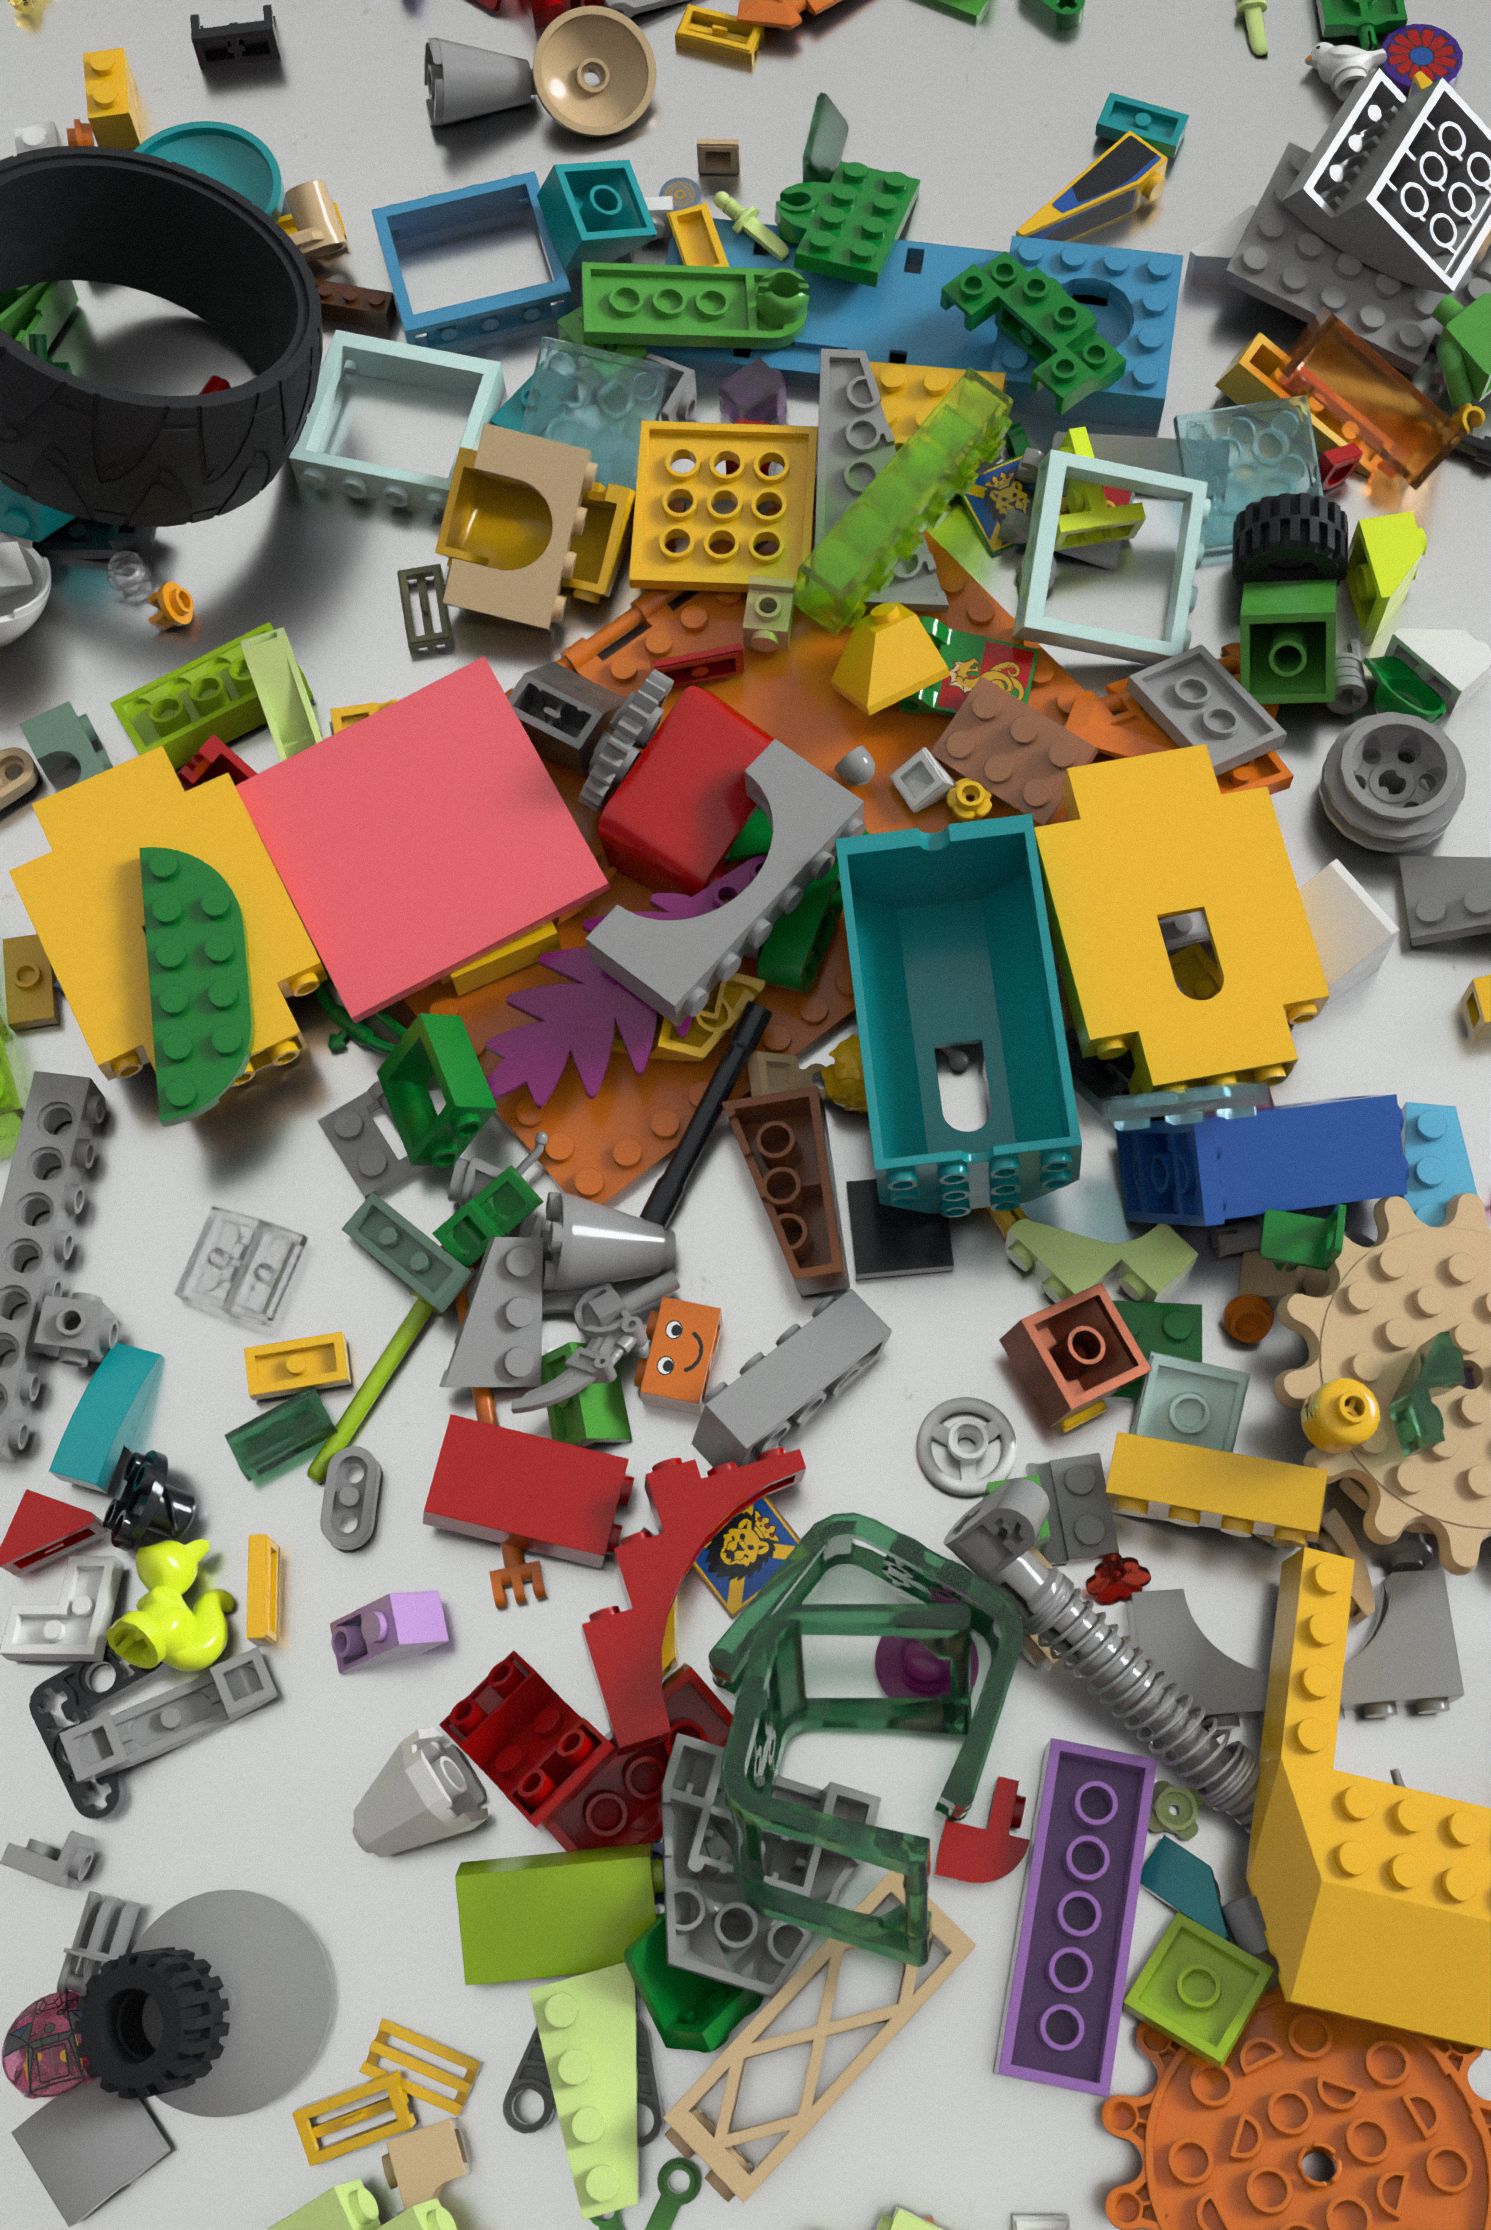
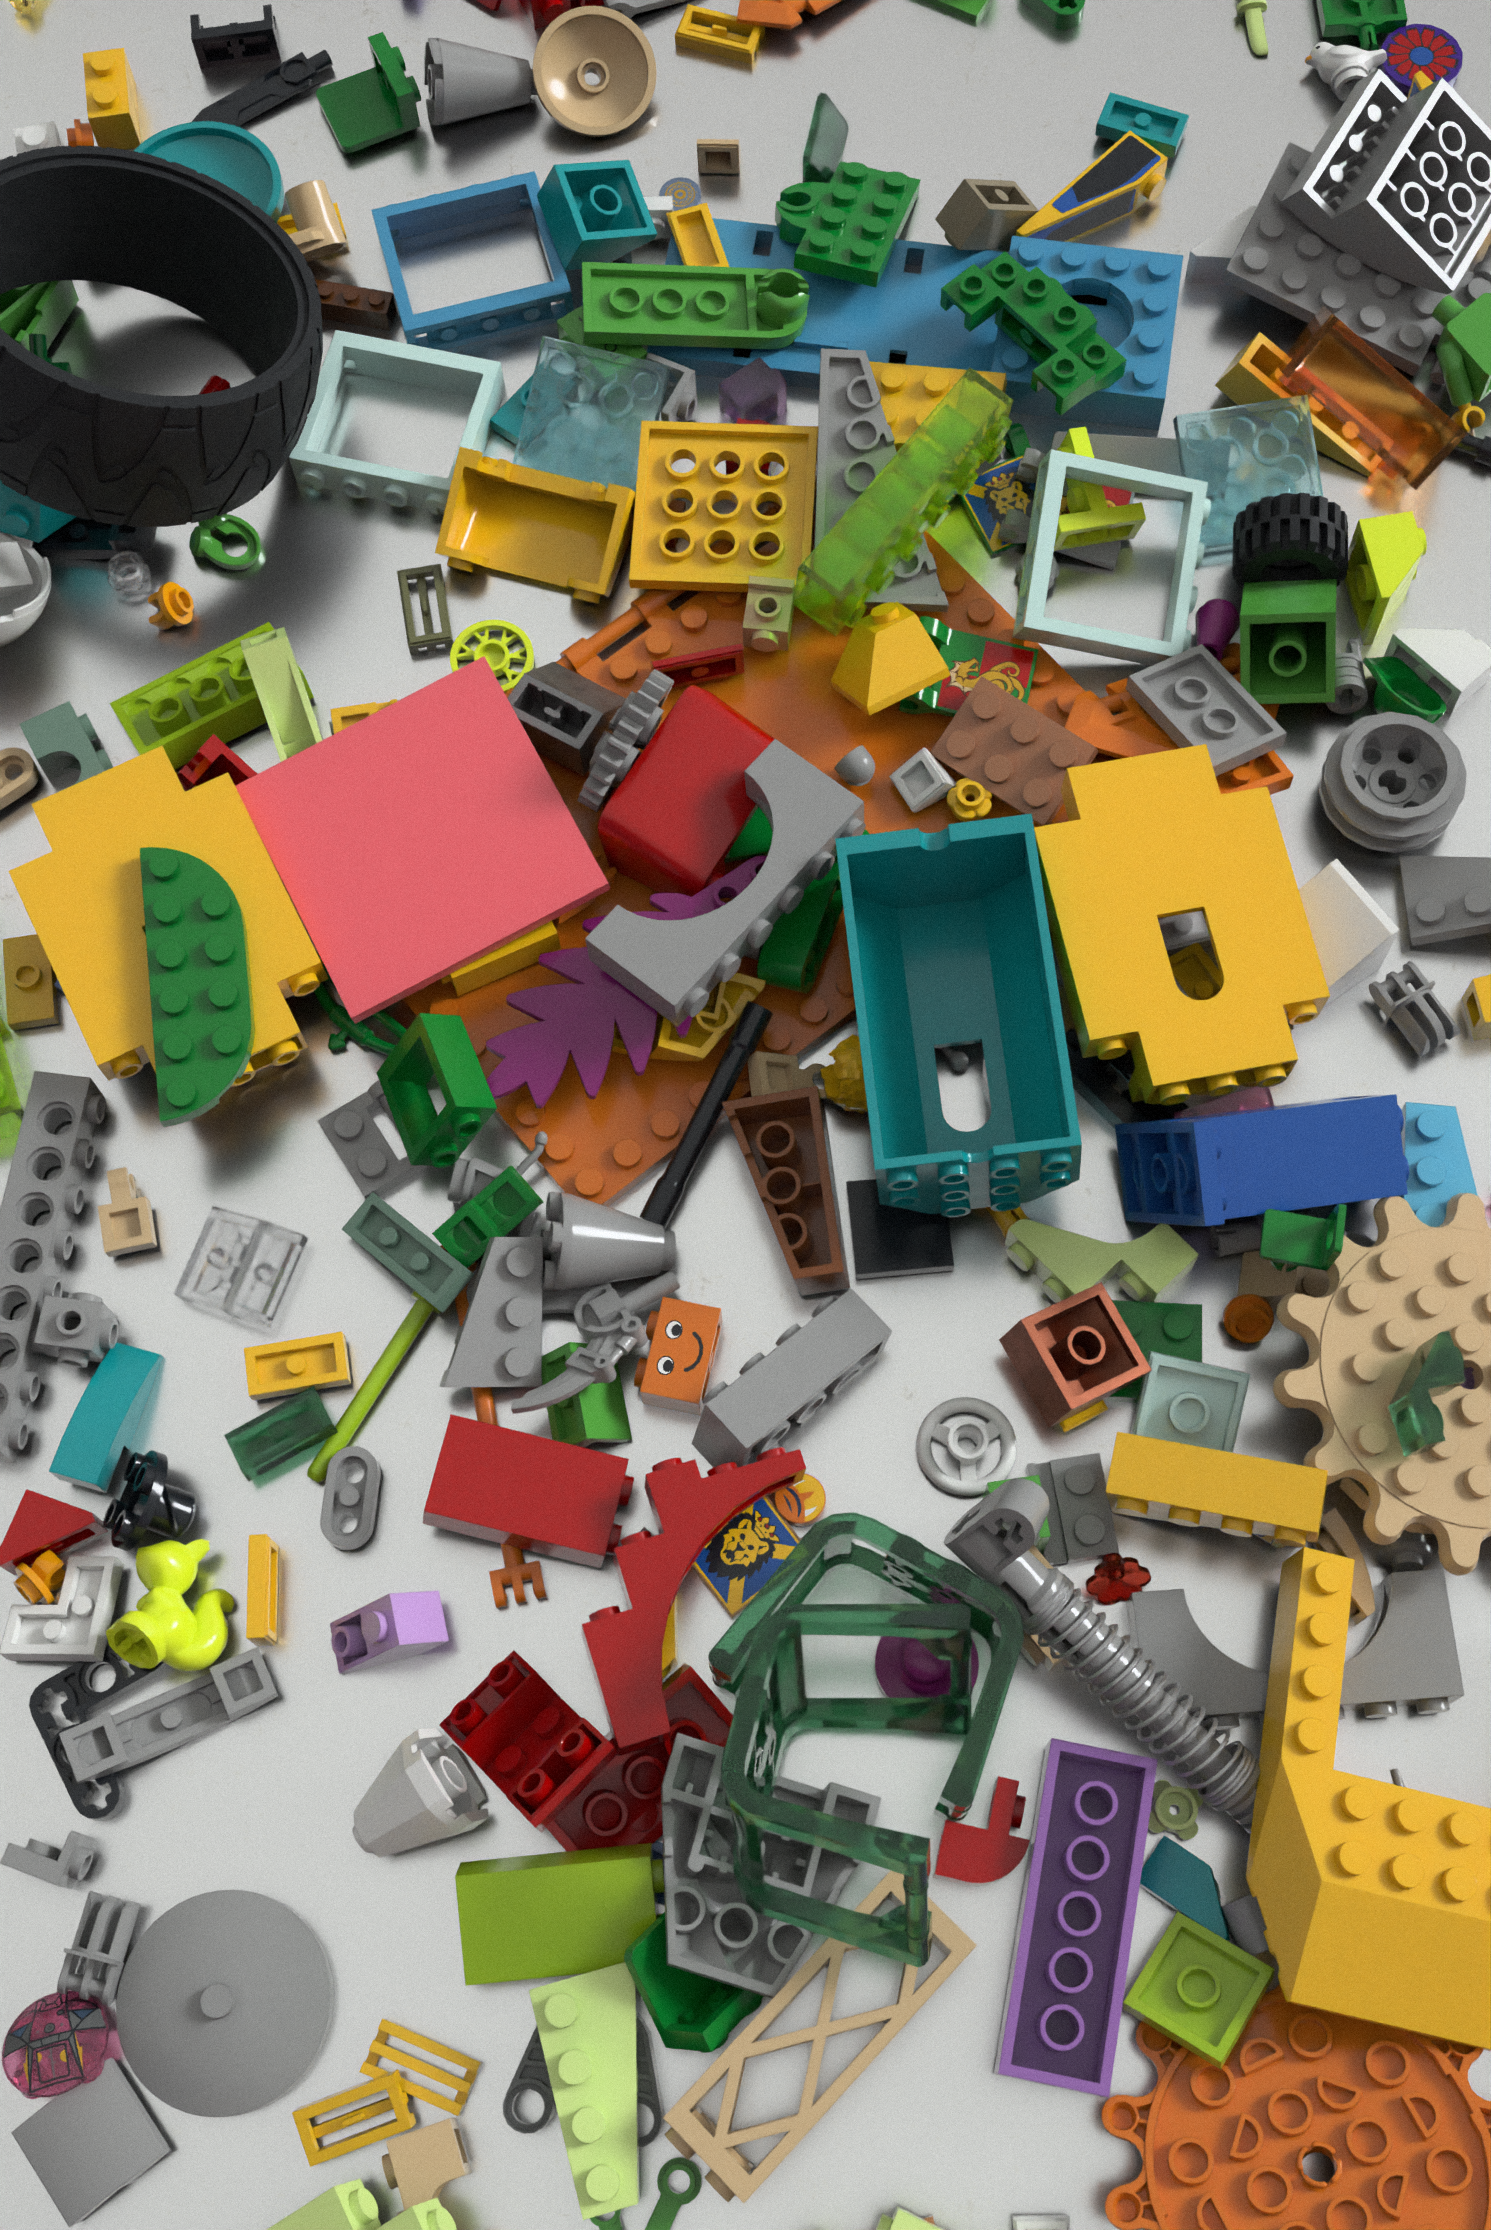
(40, 1579): none -> light orange plate
(114, 2028): black tyre -> none
(128, 1220): none -> tan plate
(203, 544): none -> bright green piece
(268, 90): none -> black piece
(372, 102): none -> green bracket
(495, 650): none -> neon yellow wheel
(560, 476): tan arch -> none
(746, 221): yellowish green piece -> none
(801, 1502): none -> tile
(985, 214): none -> dark tan brick
(1184, 1104): clear light blue plate -> none
(1216, 625): none -> magenta cone
(1338, 464): red tile -> none
(1340, 1415): yellow head -> none
(1415, 1013): none -> light grey arm

